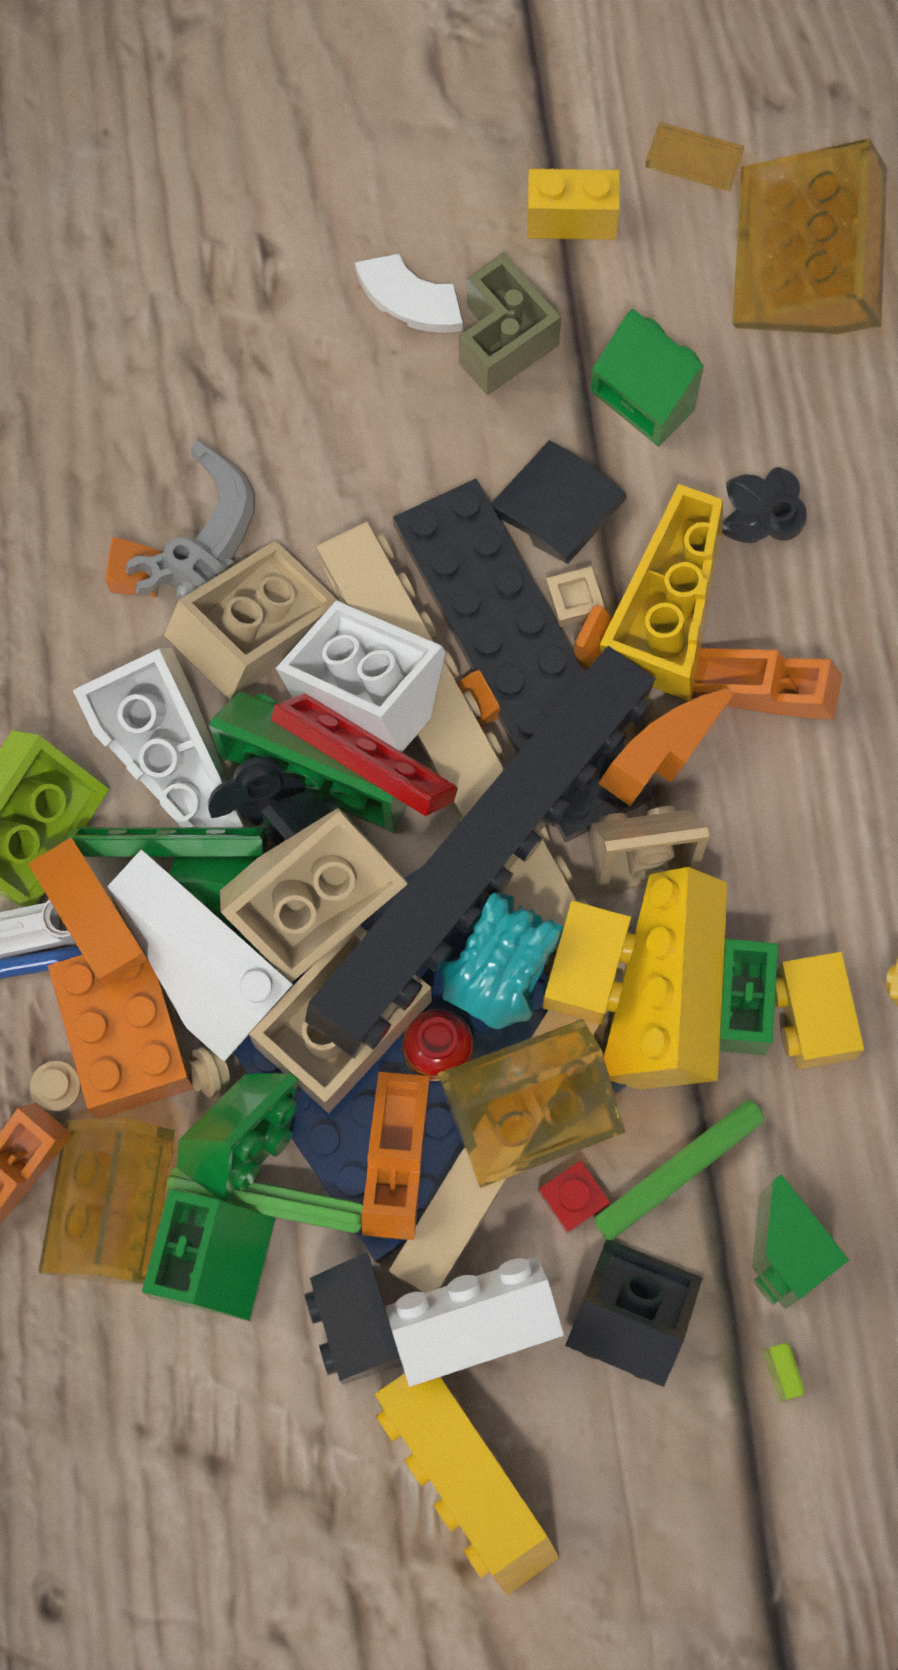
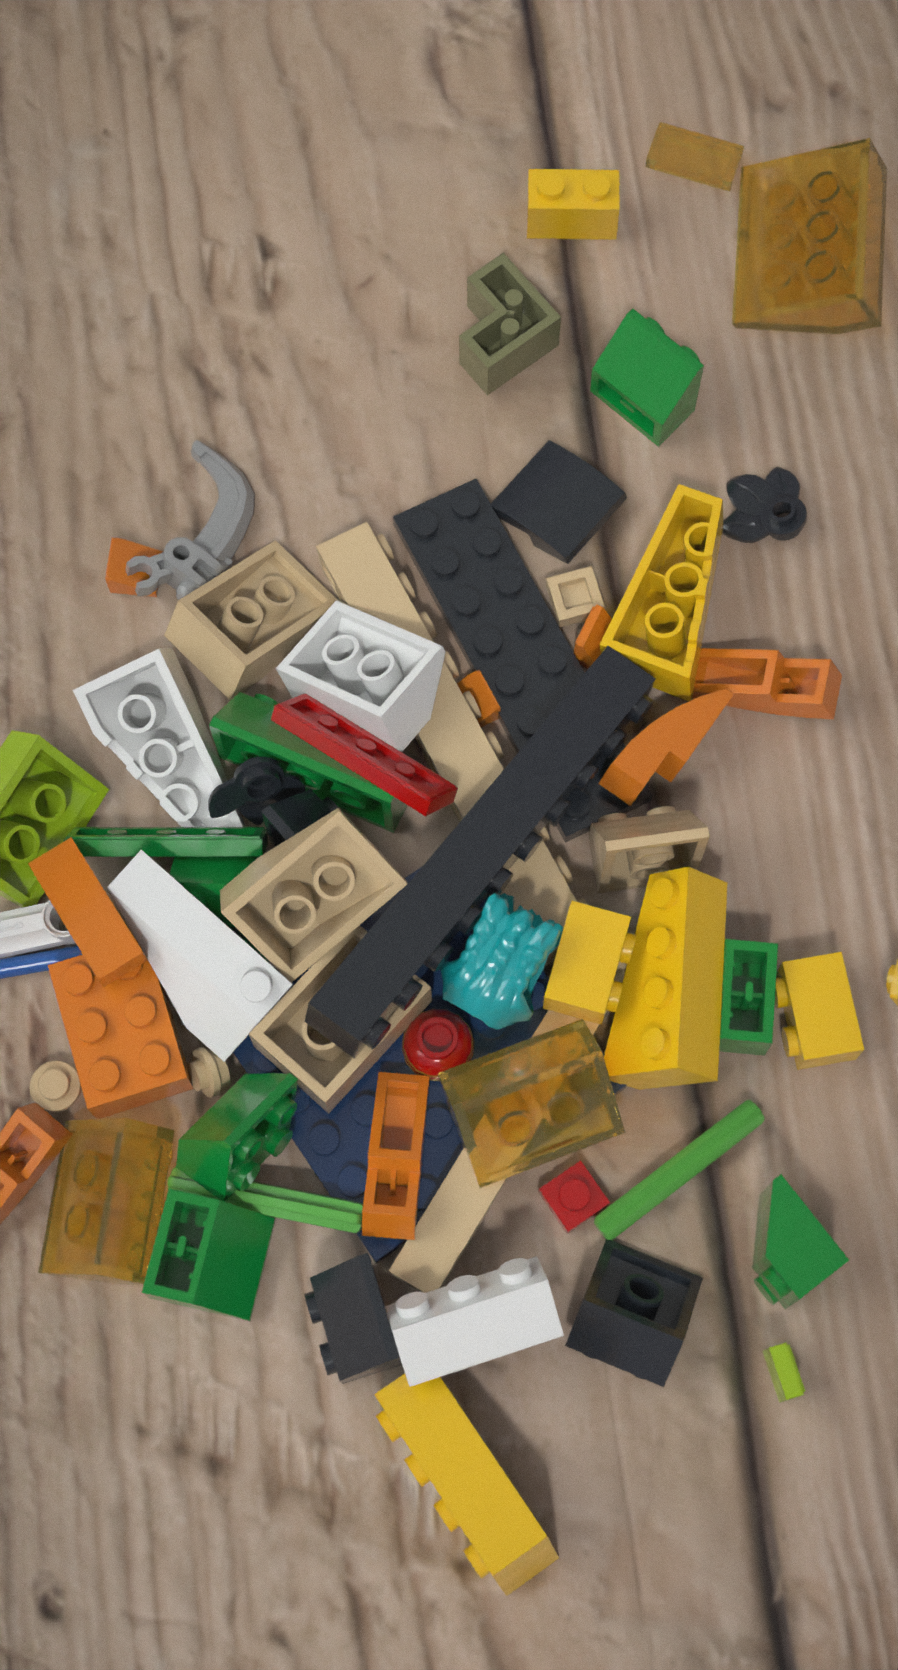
(407, 297): white tile -> none

